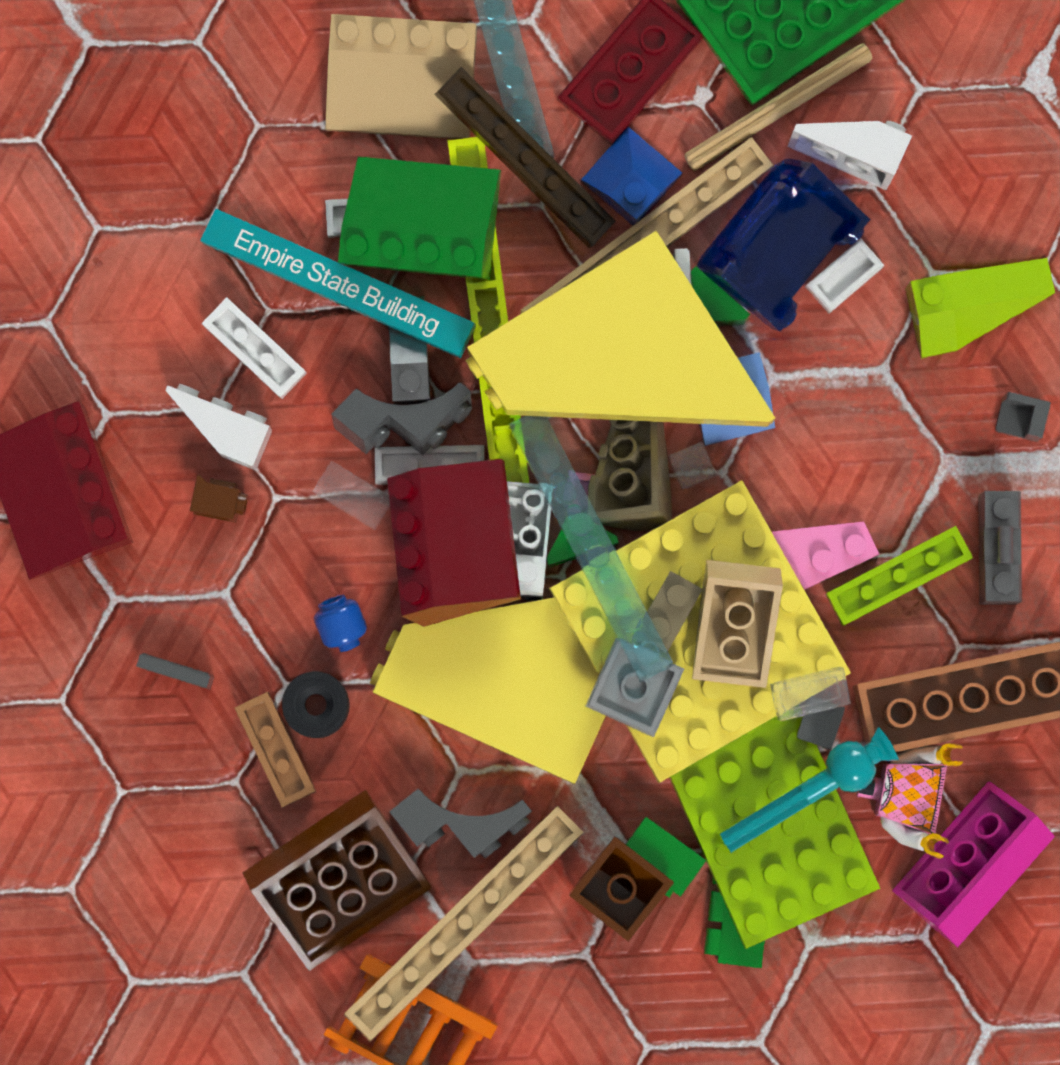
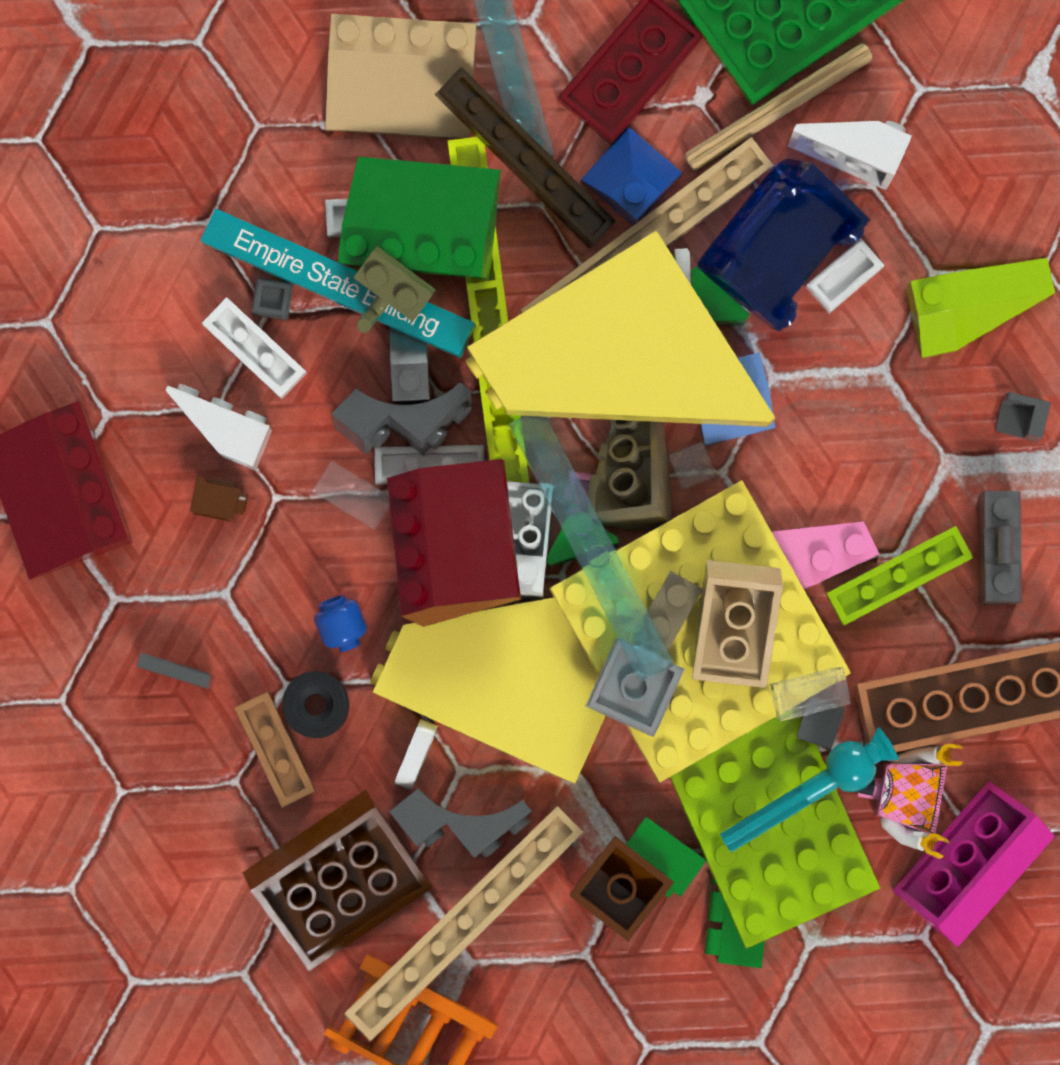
(272, 299): none -> dark grey tile
(393, 286): none -> olive plate
(416, 754): none -> white beam

